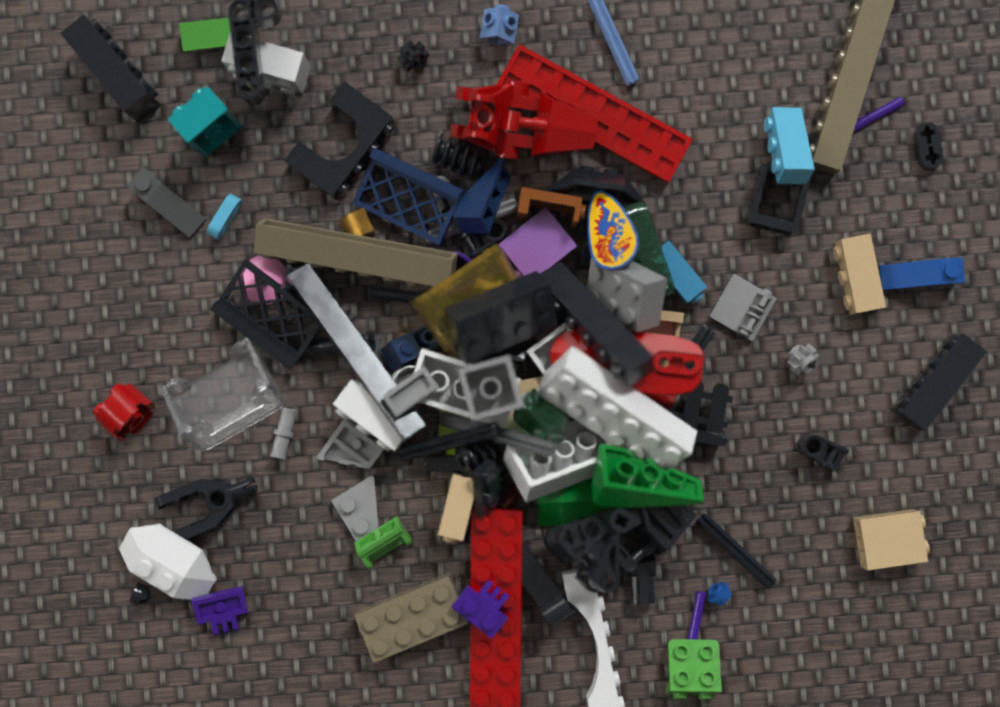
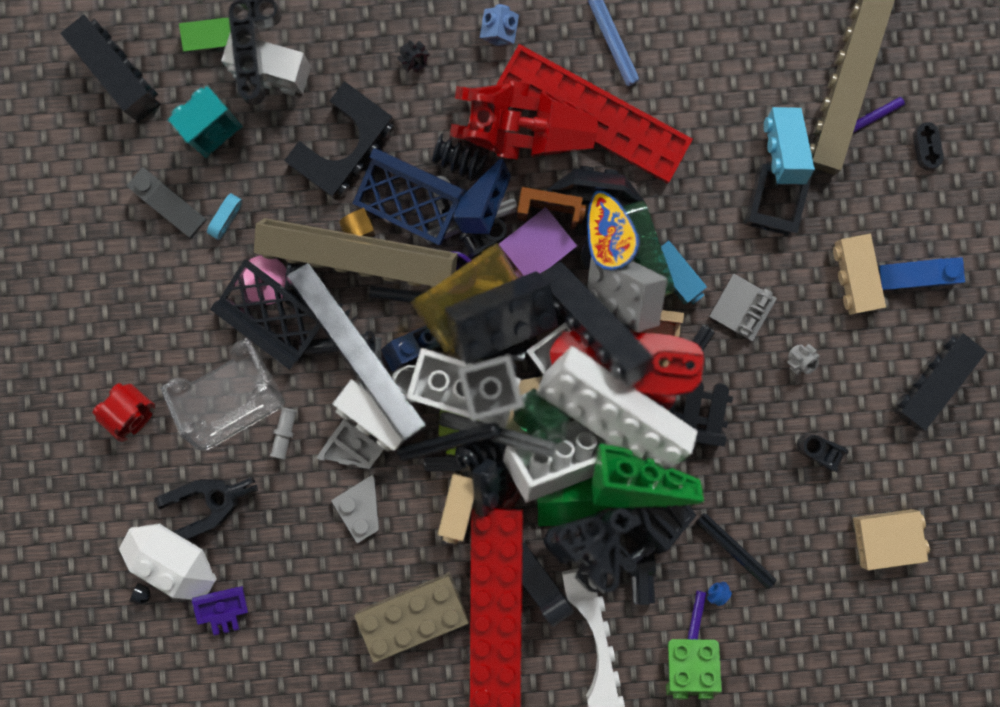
(382, 541): bright green hinge -> none
(410, 391): light grey tile -> none
(482, 607): dark purple hinge -> none

